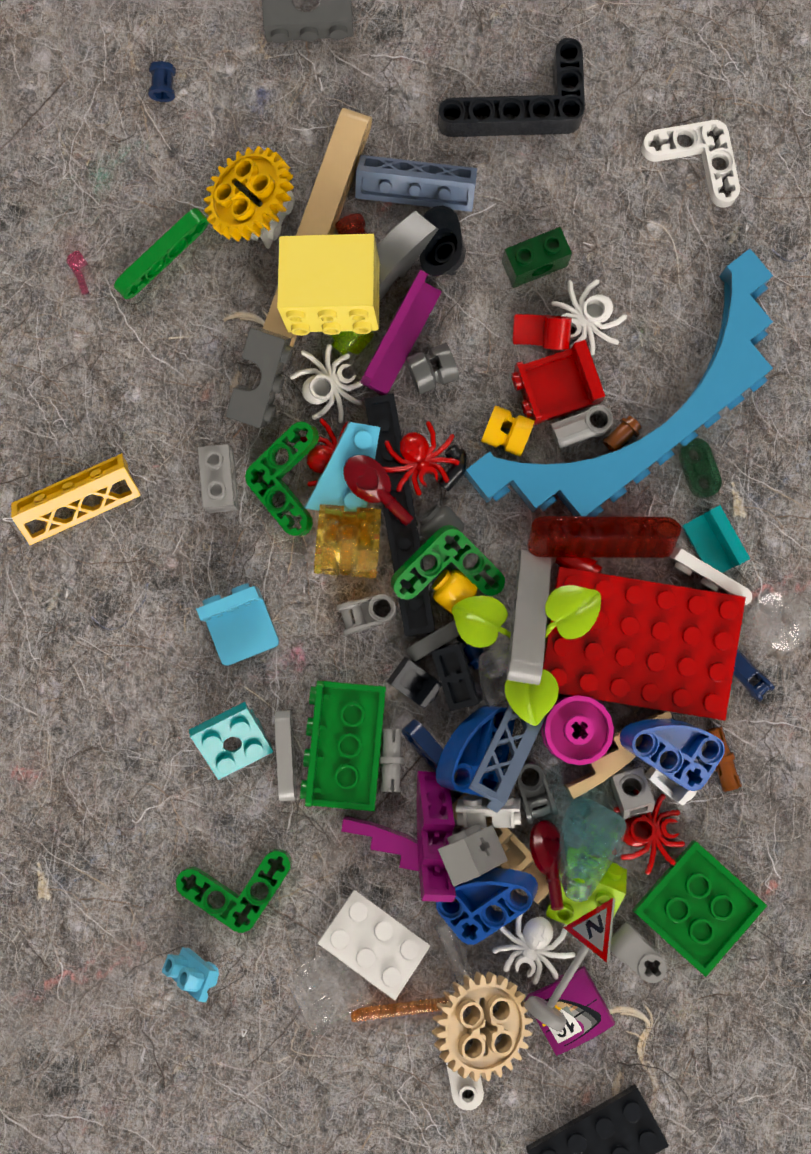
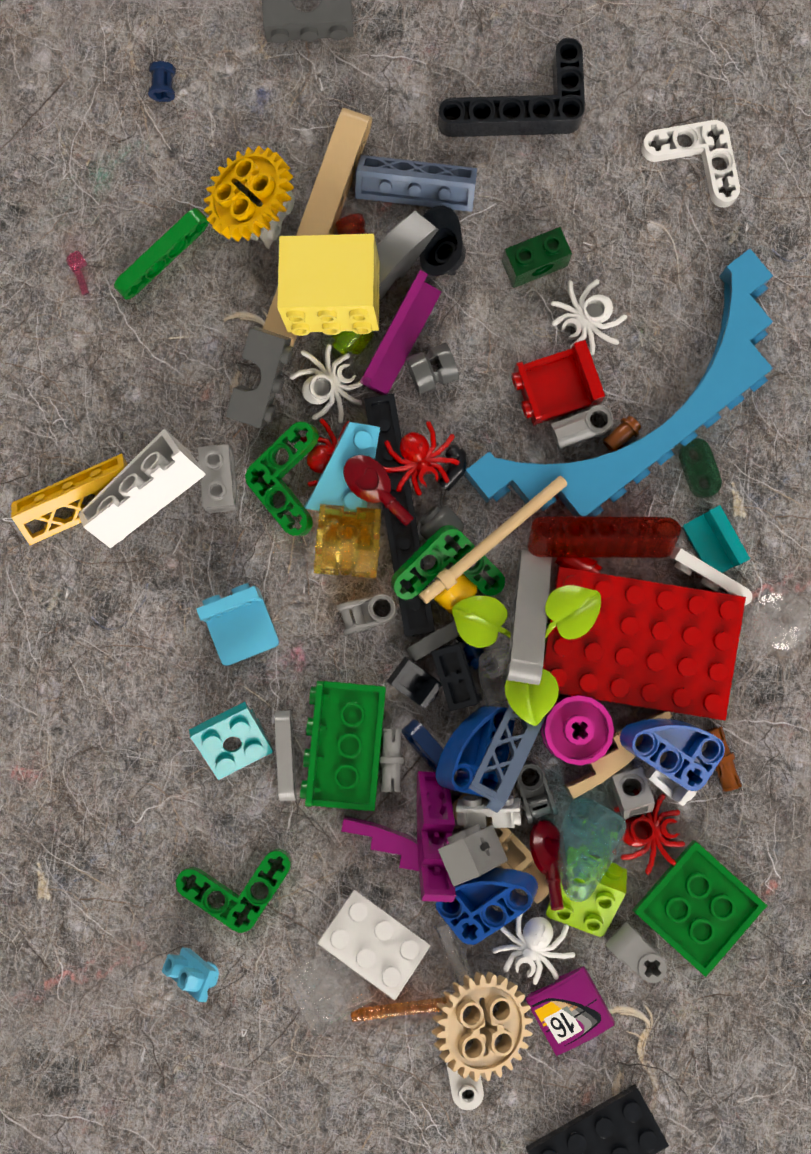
(141, 489): none -> white wedge
(447, 578): none -> tan bar
(519, 432): yellow wheel -> none
(542, 330): red panel -> none
(595, 933): light grey piece -> none
(744, 671): dark blue bar -> none

